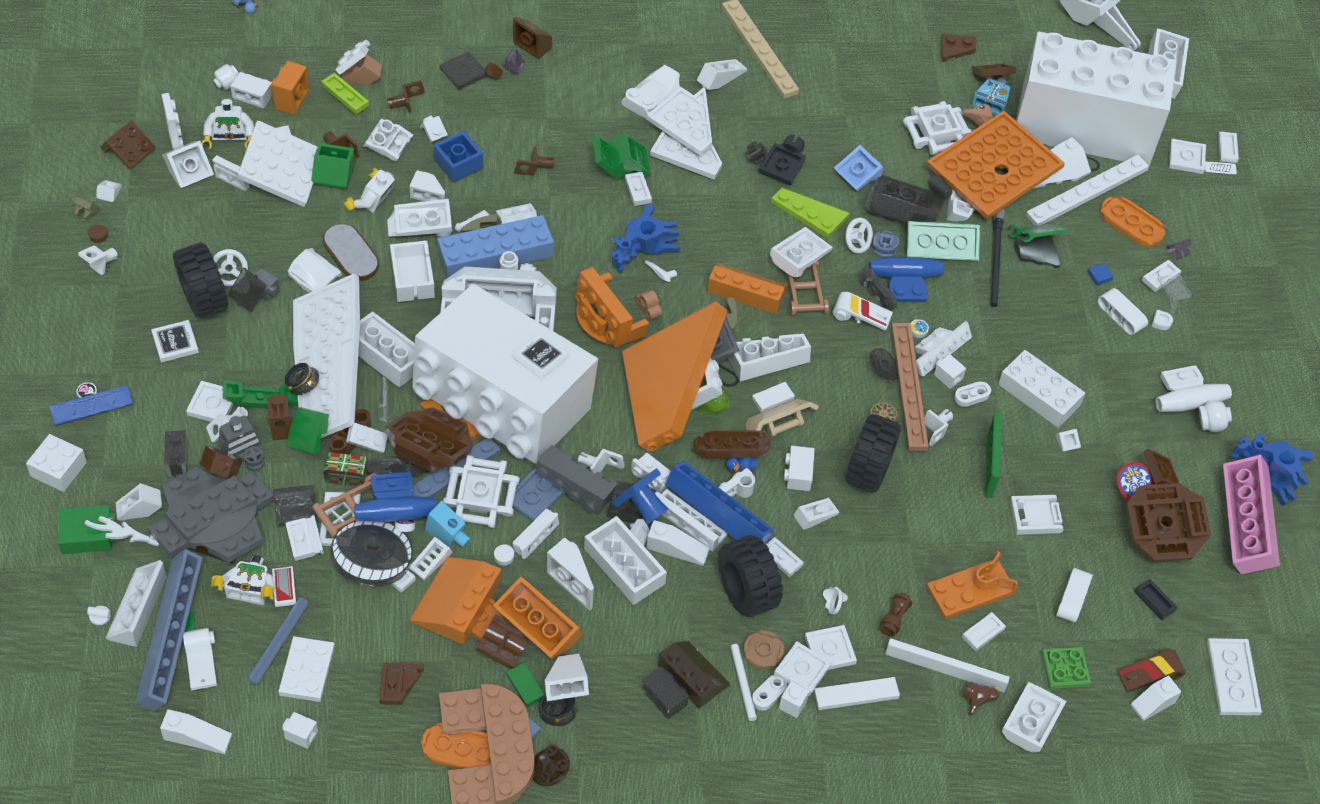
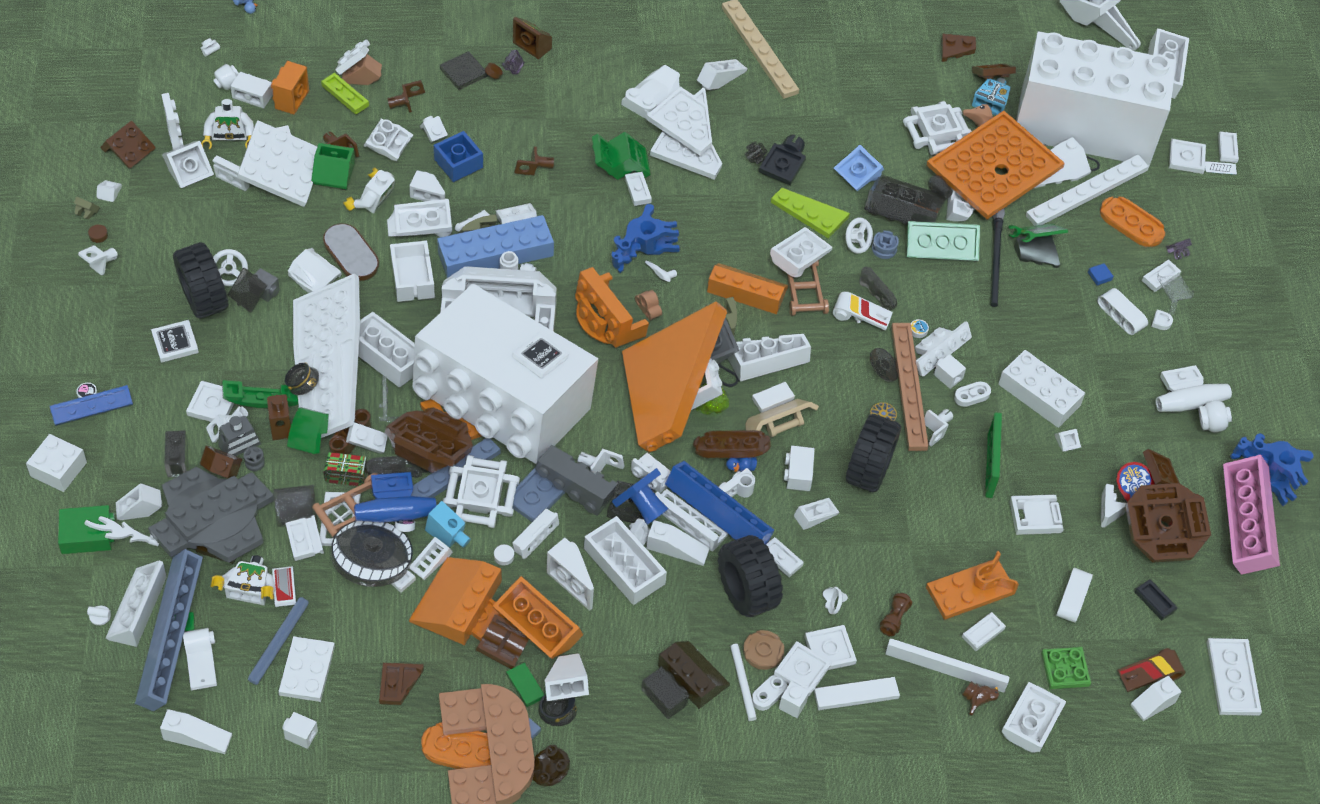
(209, 46): none -> white plate
(907, 275): blue plate -> none
(1110, 508): none -> white slope

